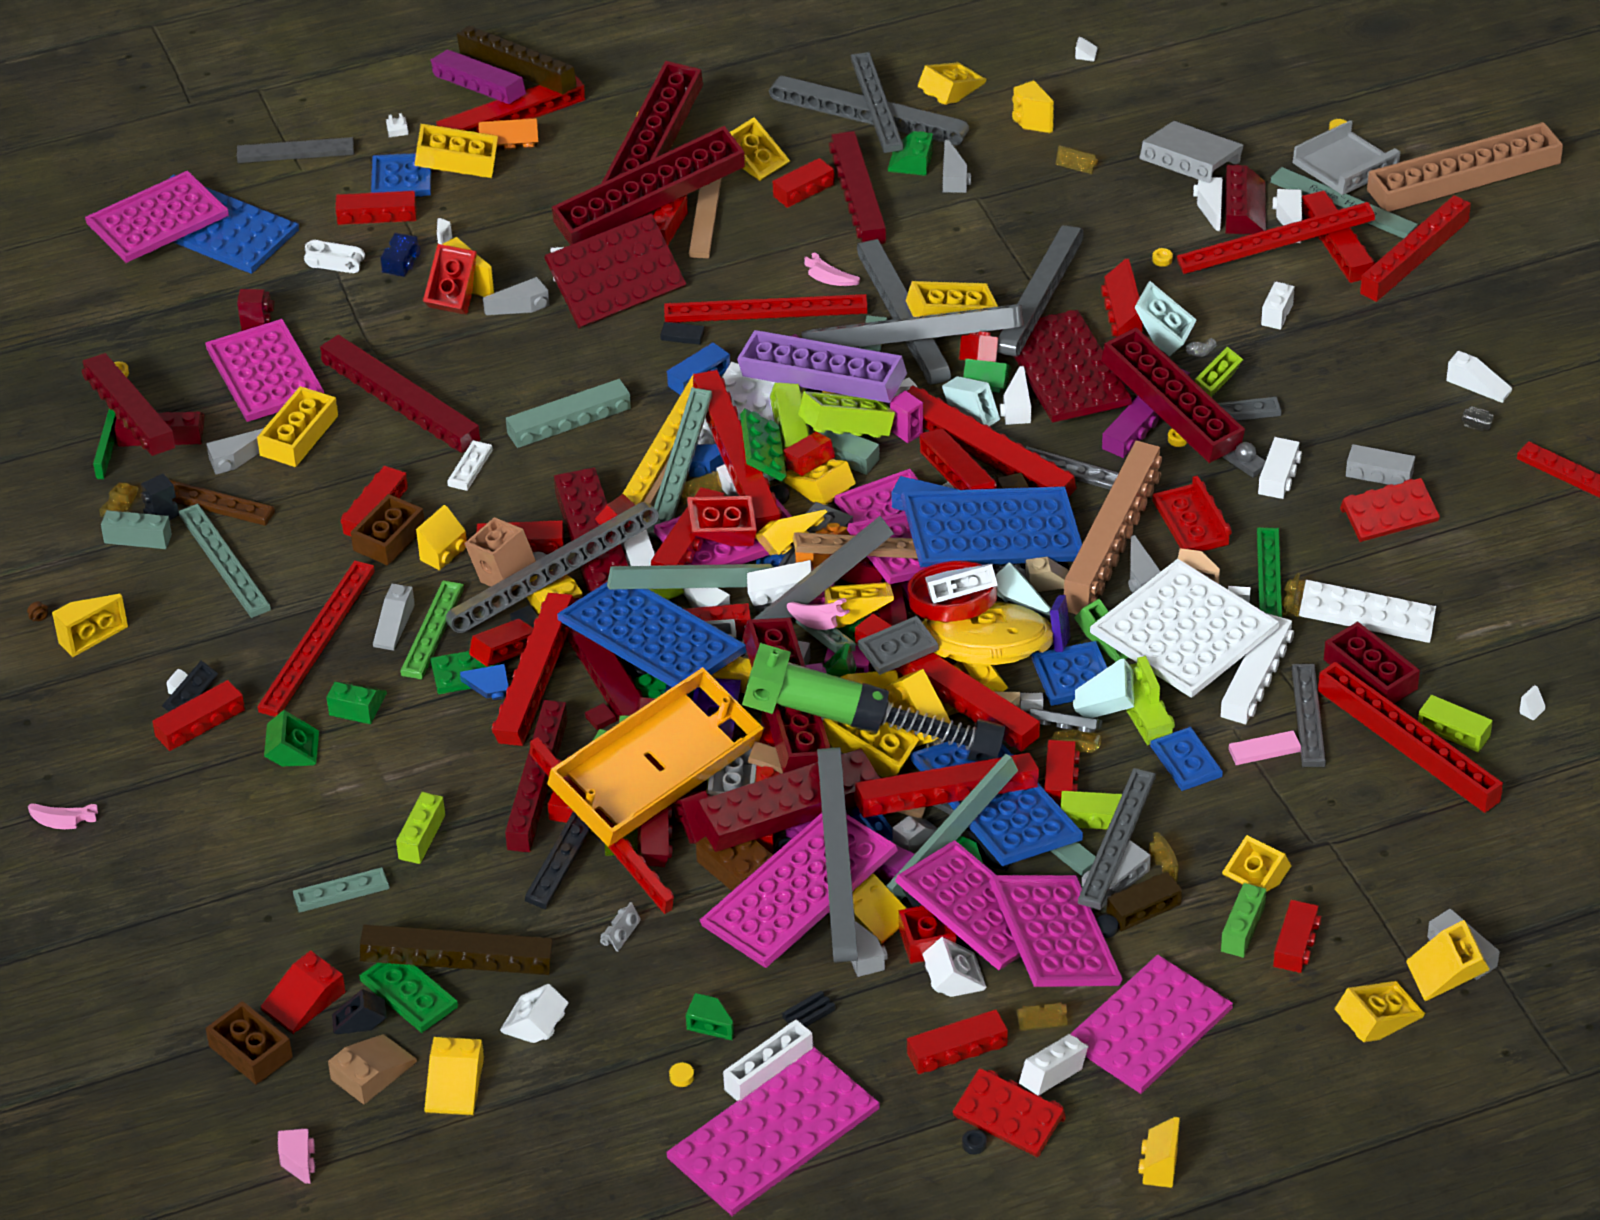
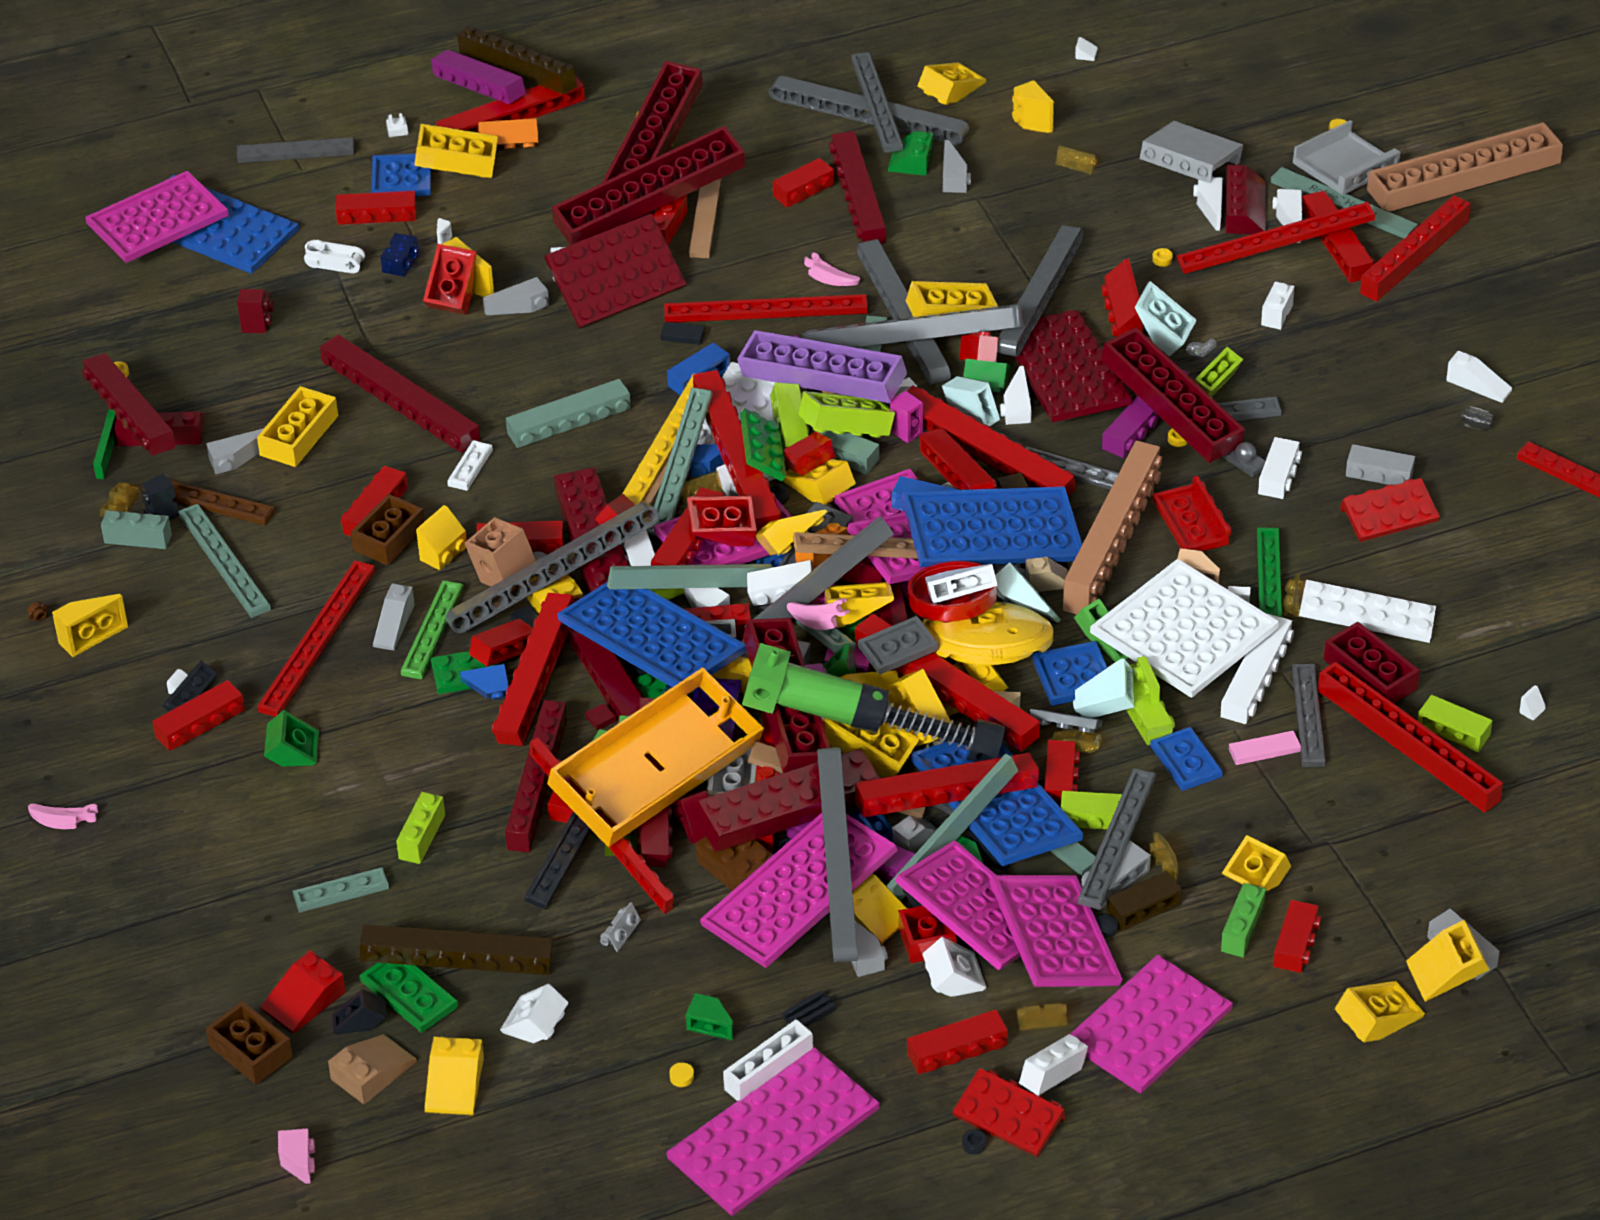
(262, 368): dark pink plate -> none
(354, 701): green slope -> none
(760, 150): yellow slope -> none
(1031, 701): white slope -> none
(1060, 623): dark purple tile -> none
(1141, 566): light grey slope -> none
(1160, 1154): yellow slope -> none

